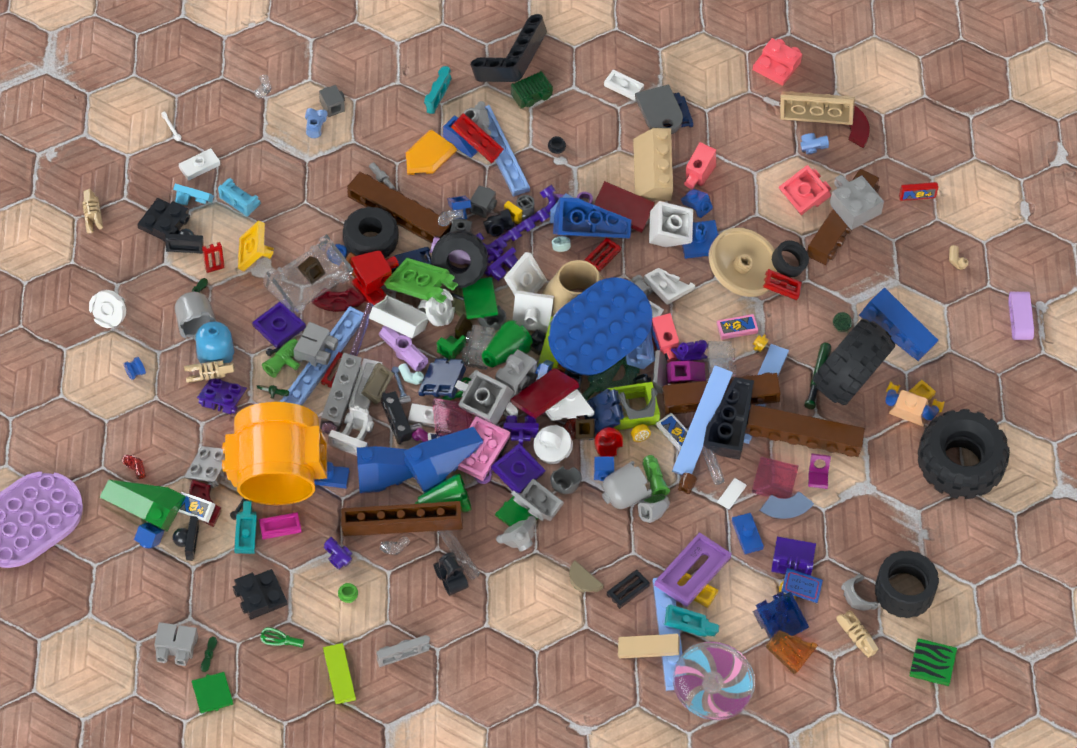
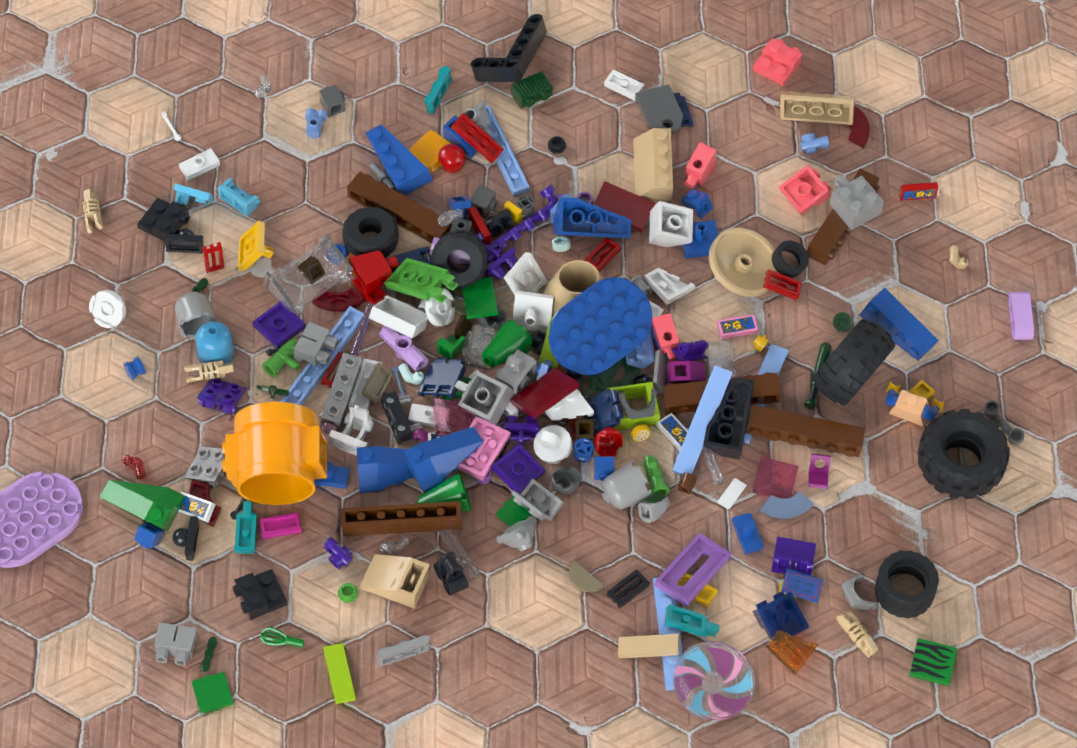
(396, 578): none -> tan slope
(400, 164): none -> blue wedge
(451, 158): none -> red hair
(479, 225): none -> red tile
(586, 446): none -> blue wheel
(992, 410): none -> dark grey bar

